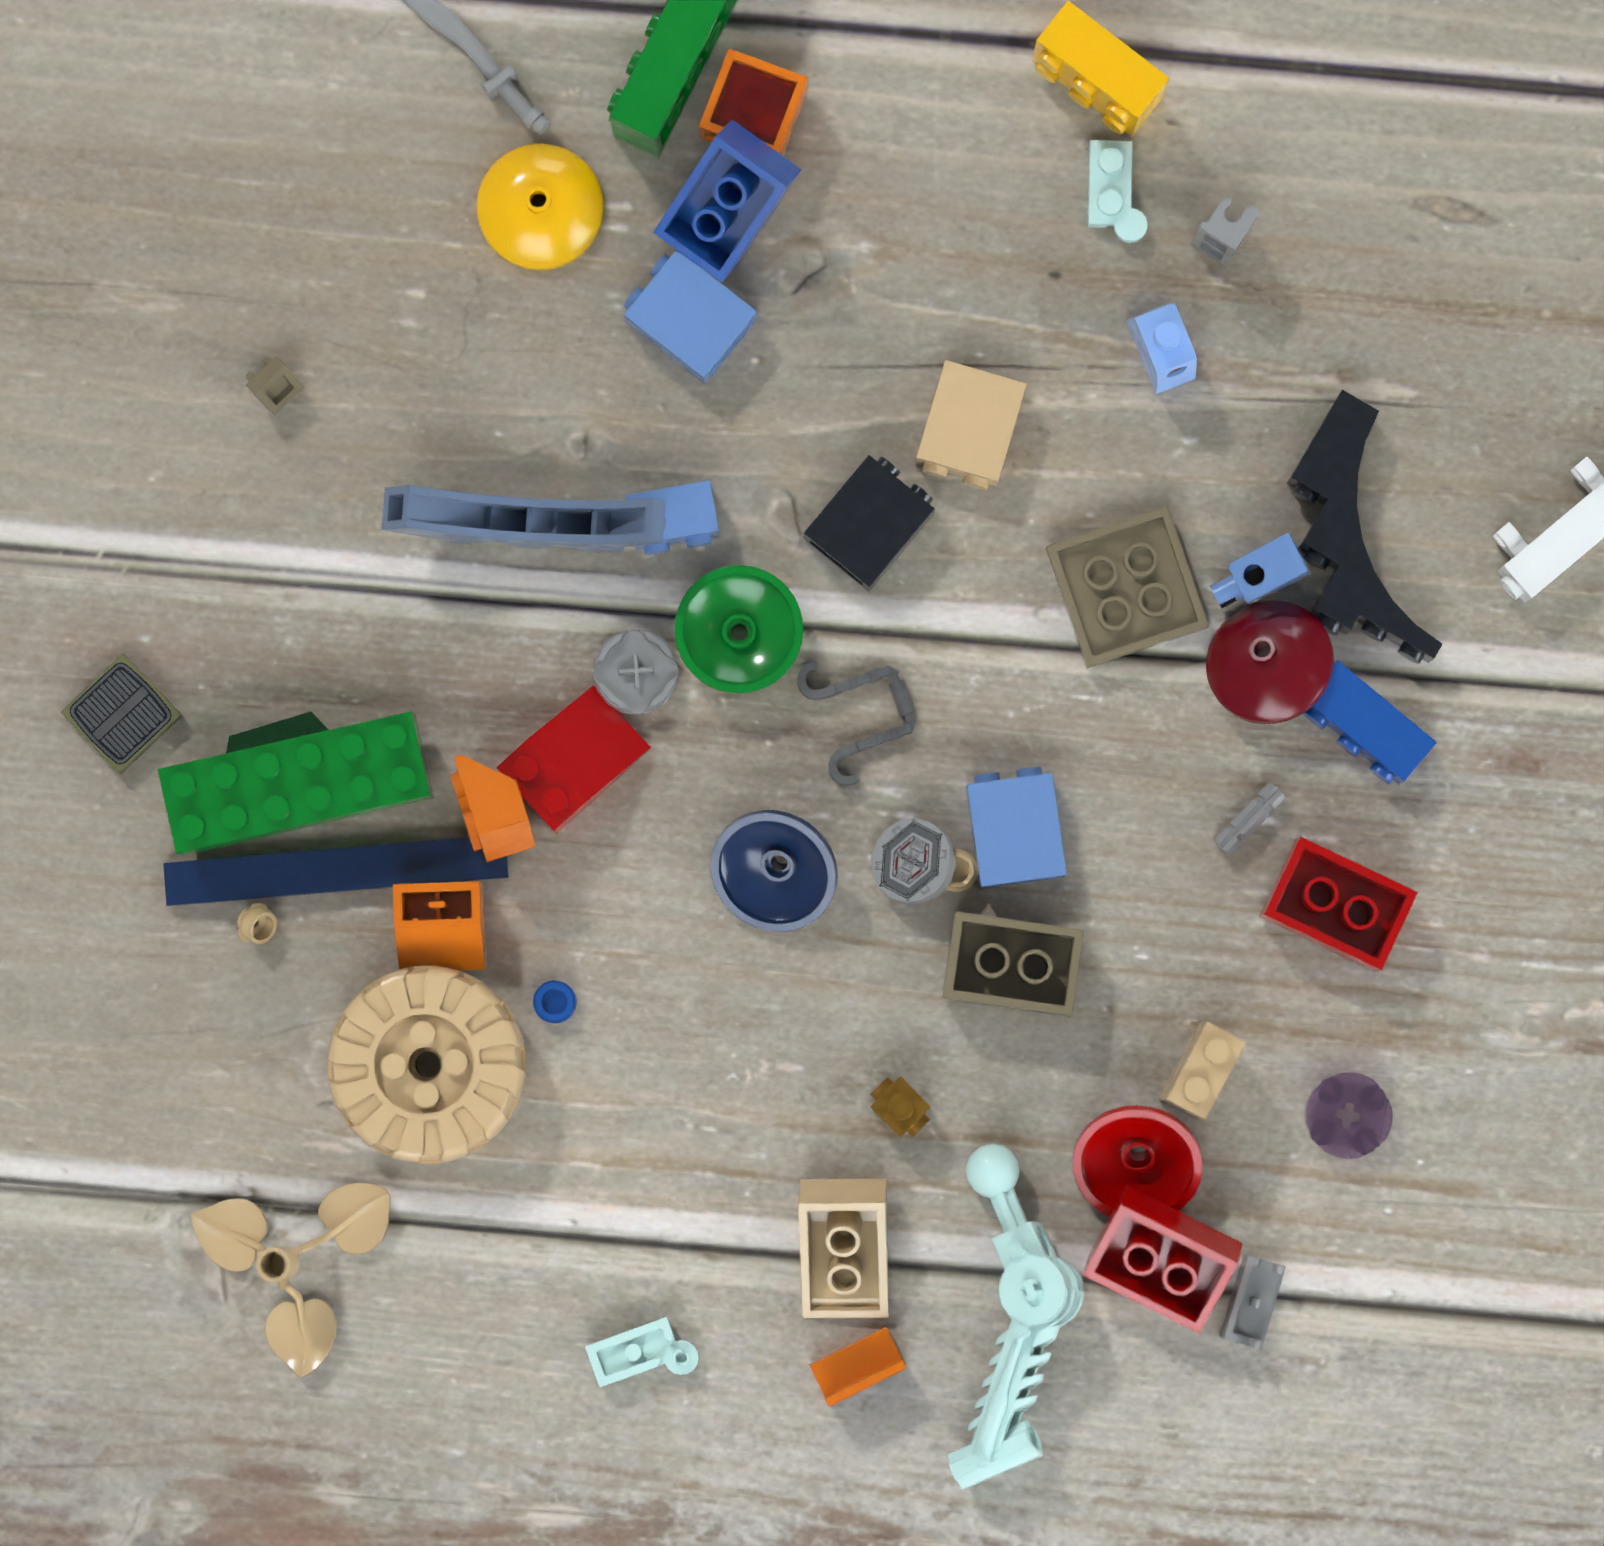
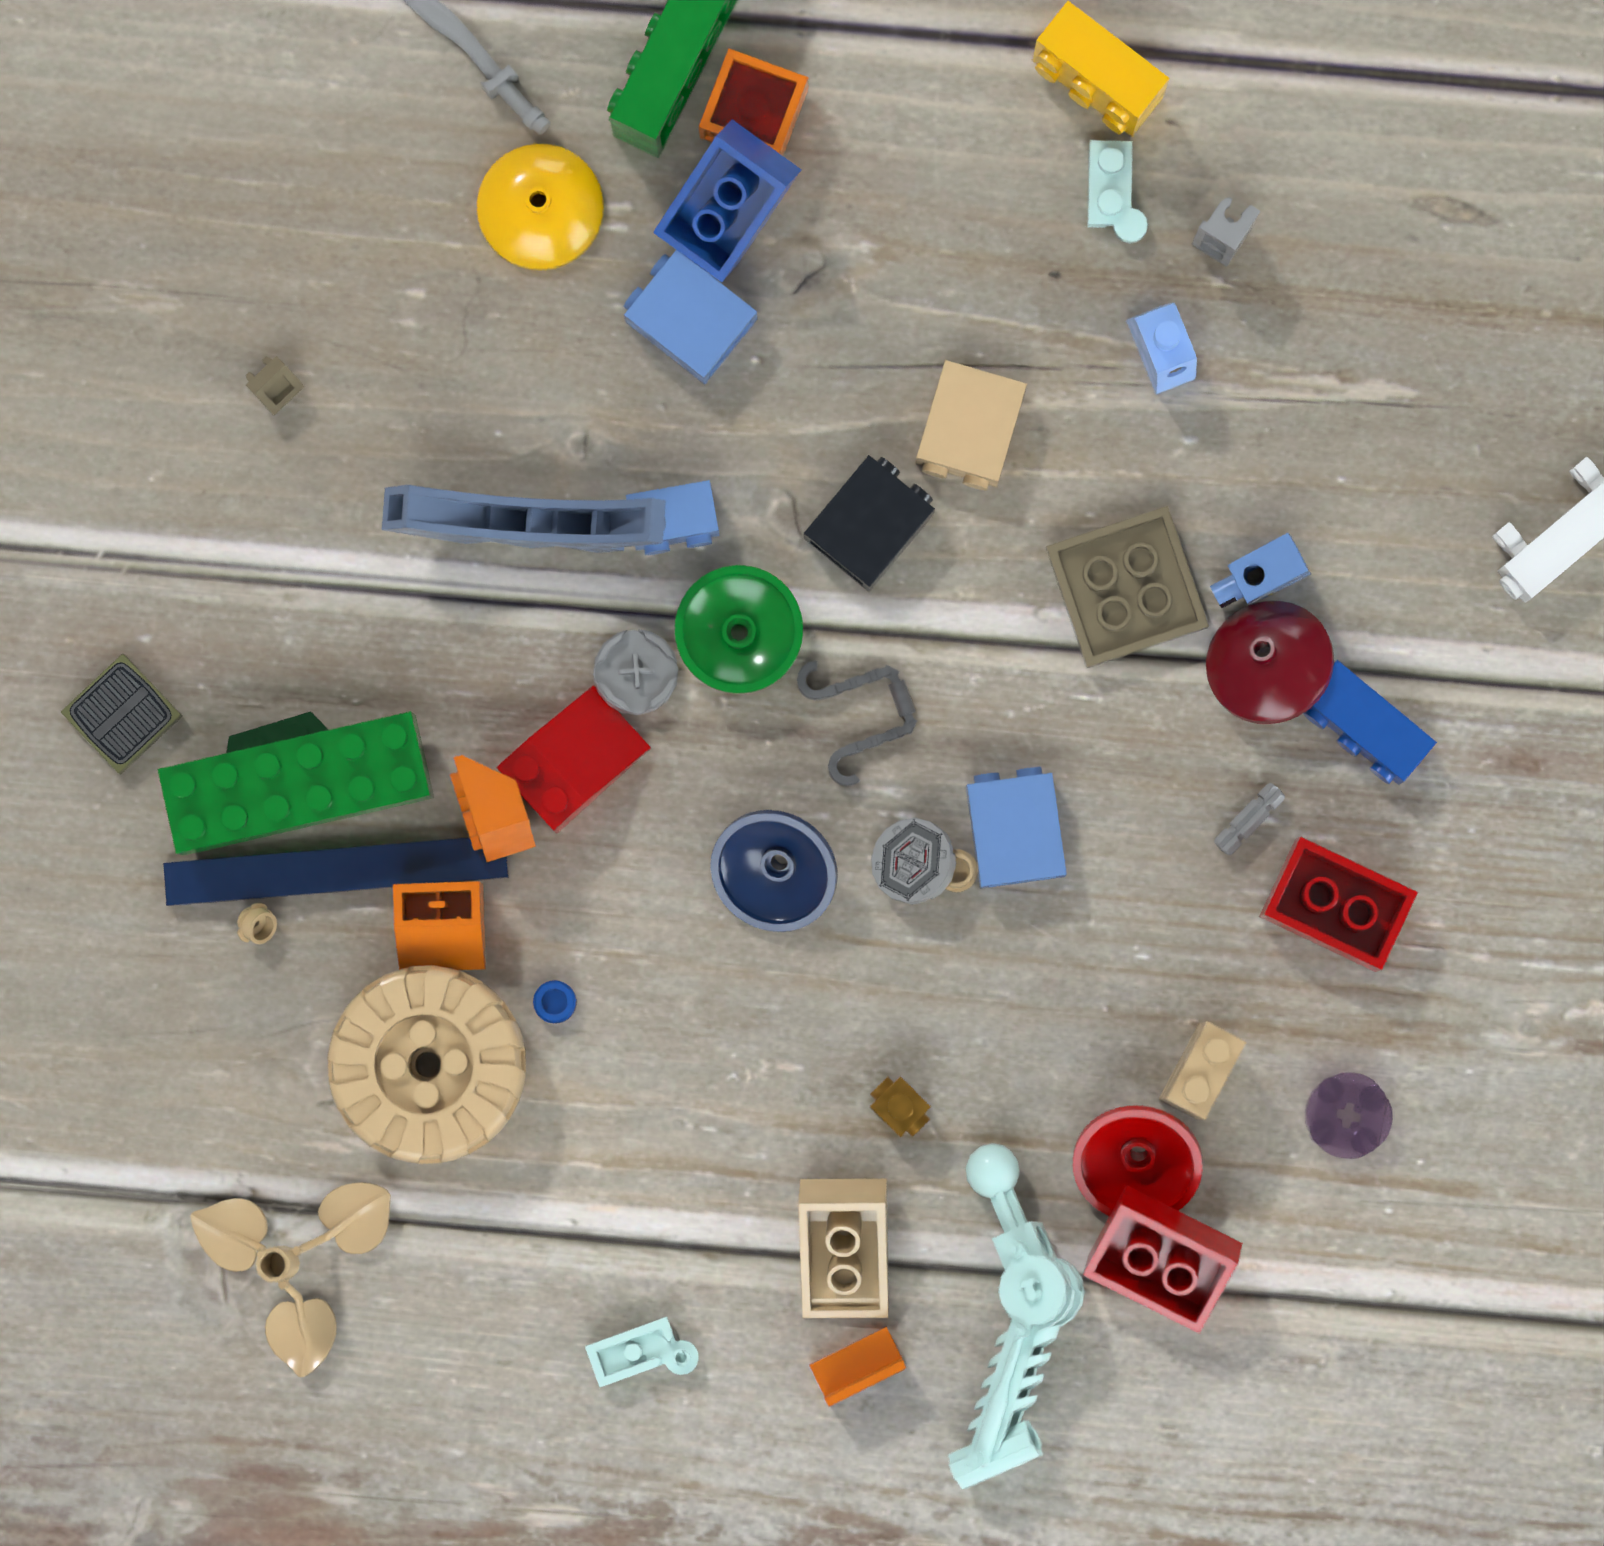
(1013, 964): dark tan brick -> none
(1252, 1302): light grey hinge -> none
(1335, 538): black arch -> none

